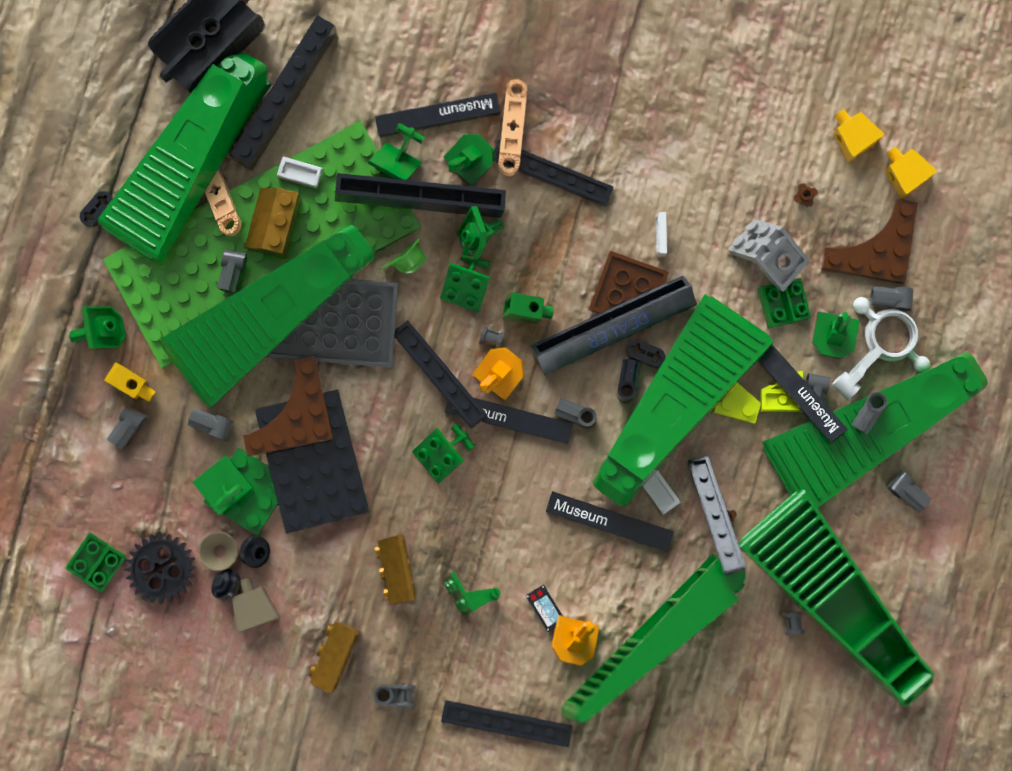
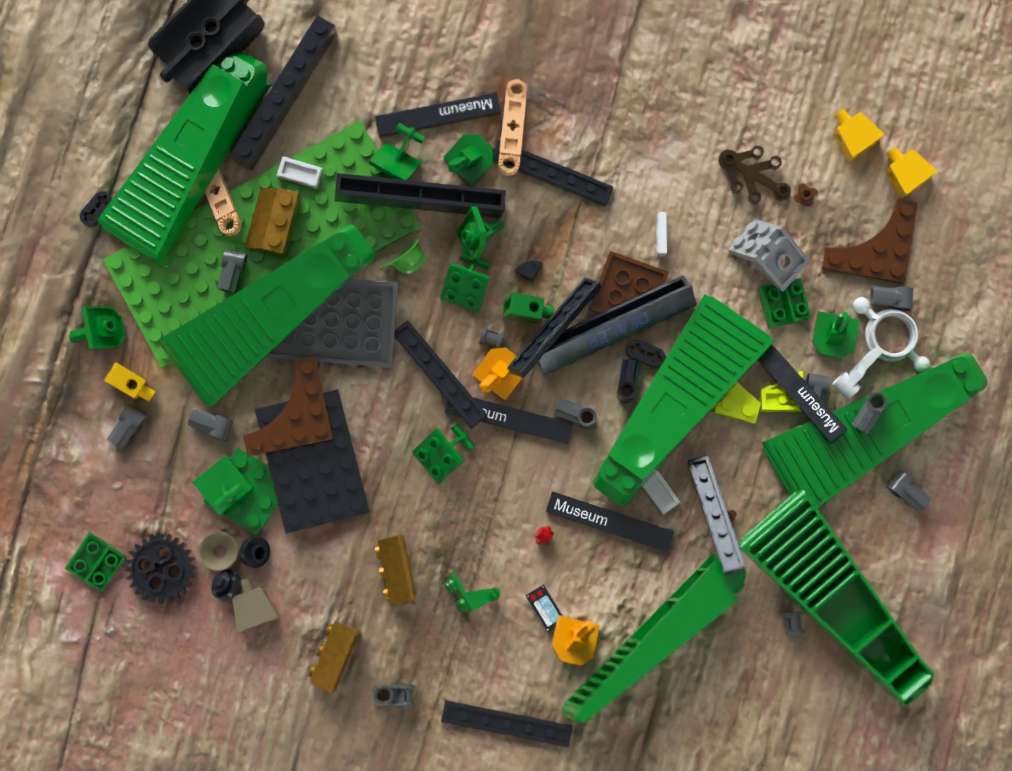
(529, 269): none -> black tile
(544, 535): none -> red plate
(554, 327): none -> black tile
(752, 173): none -> dark brown plant

